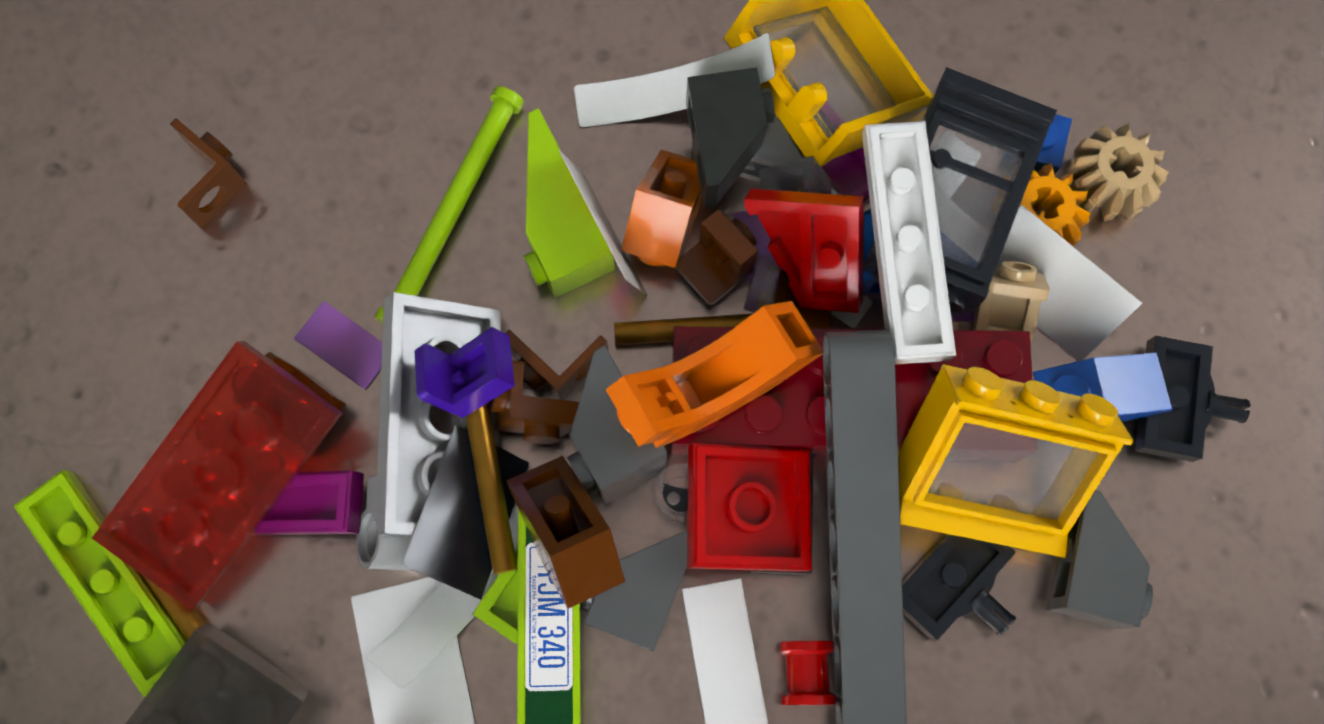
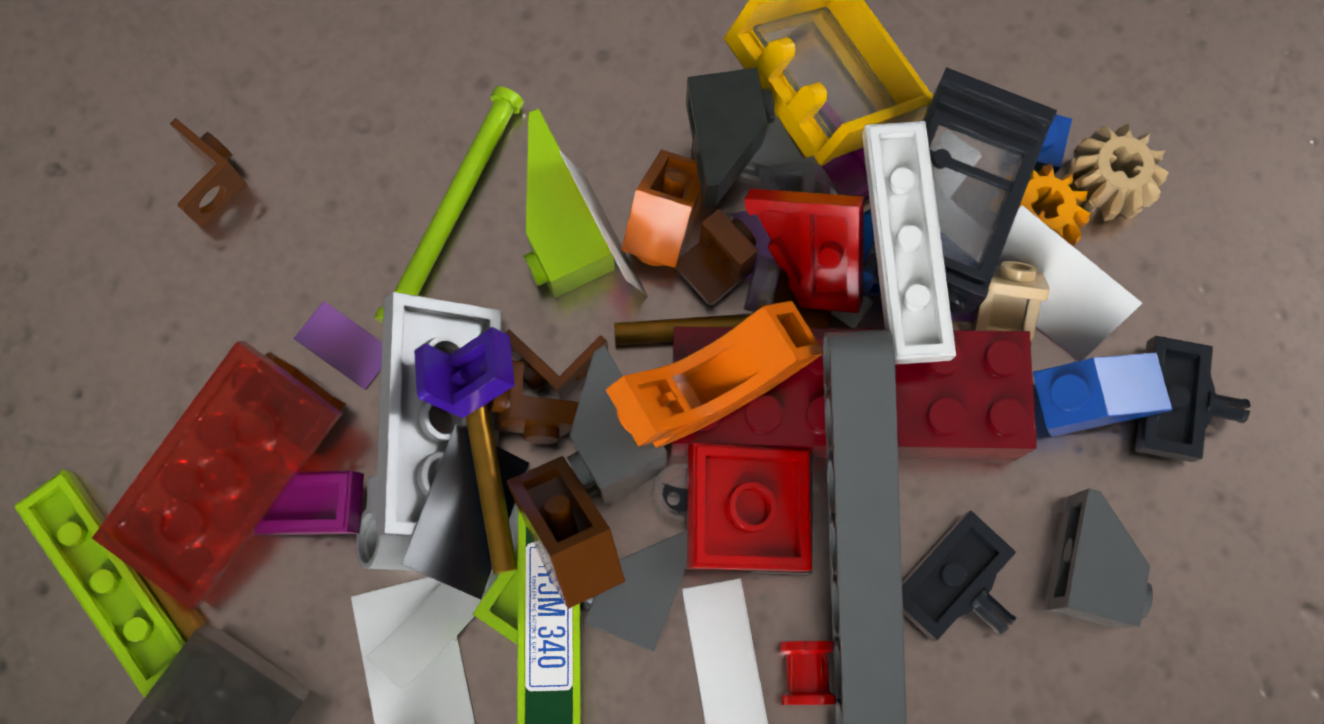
(664, 90): white sticker -> none
(1005, 459): yellow window -> none

